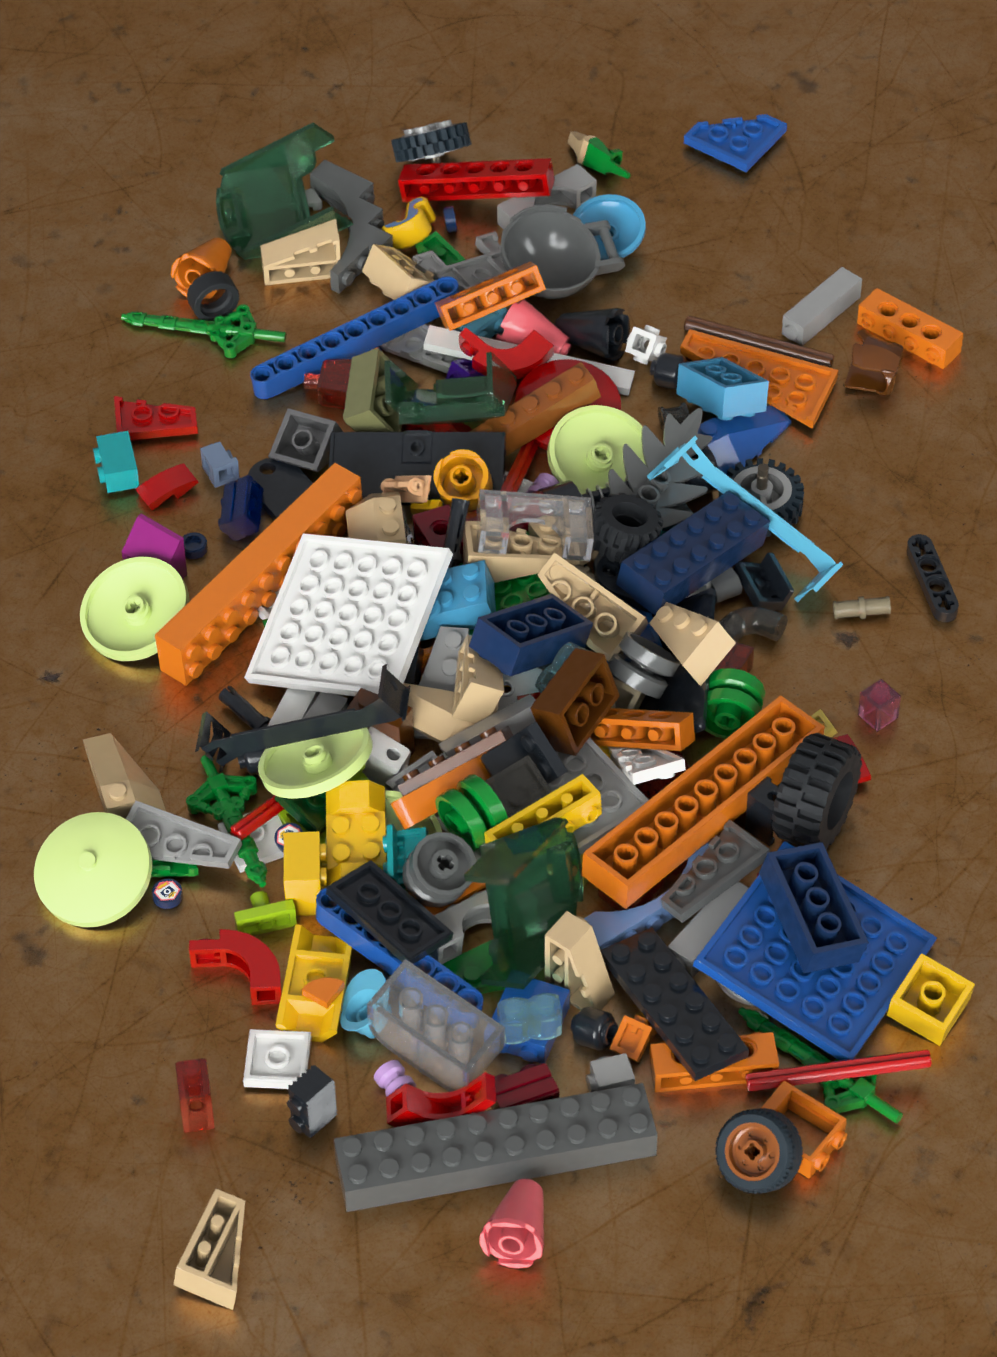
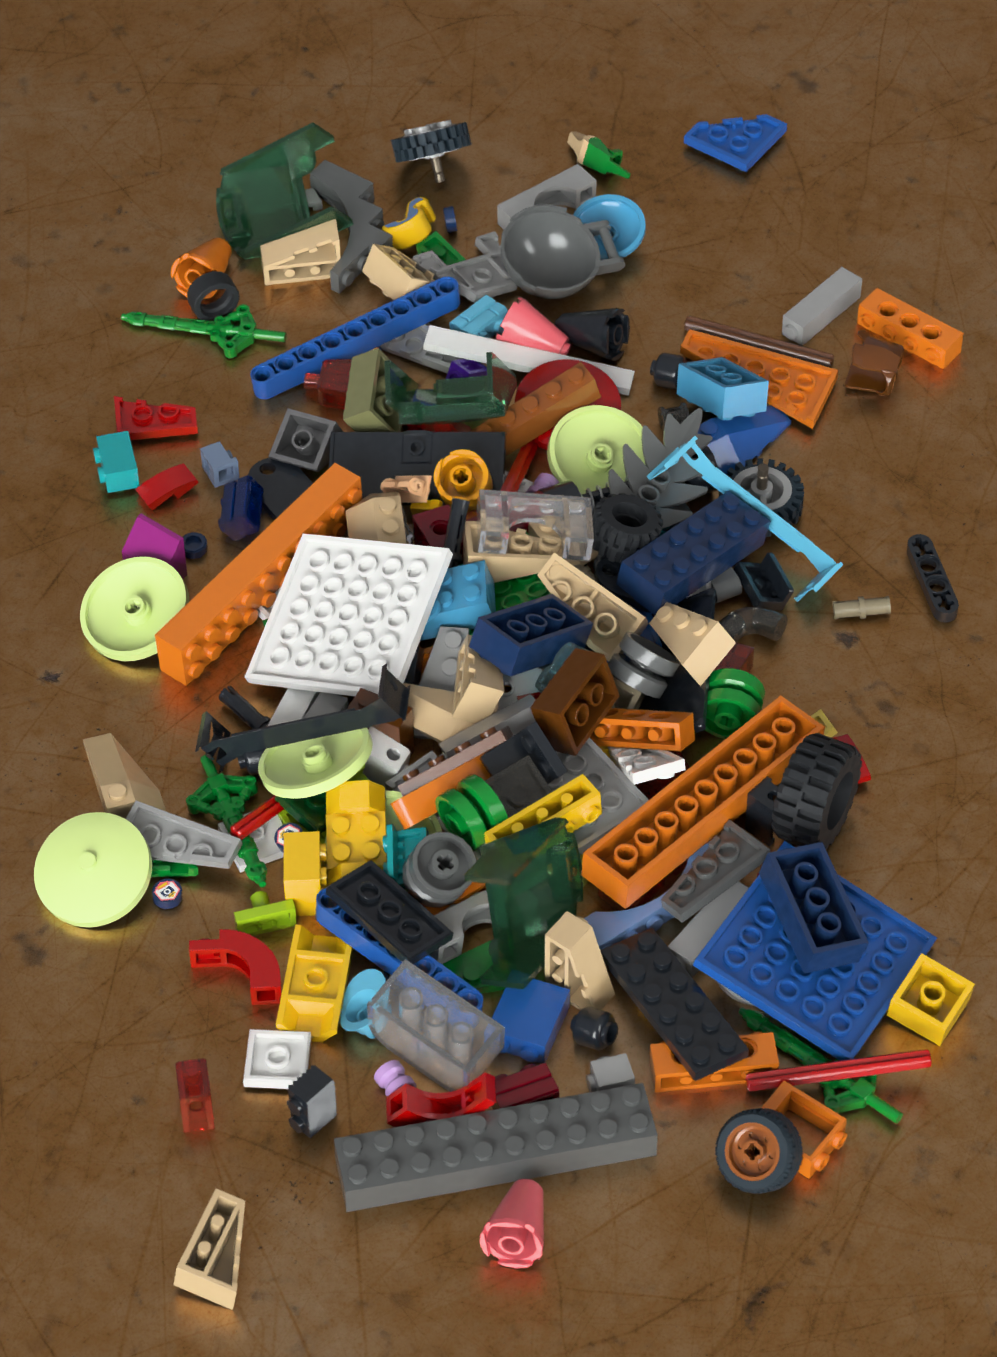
(323, 990): orange tile -> none
(477, 179): red brick -> none
(490, 296): orange brick -> none
(520, 359): red arch -> none
(530, 1018): clear light blue brick -> none
(632, 1037): orange bracket -> none
(638, 342): white brick -> none
(879, 705): clear pink brick -> none

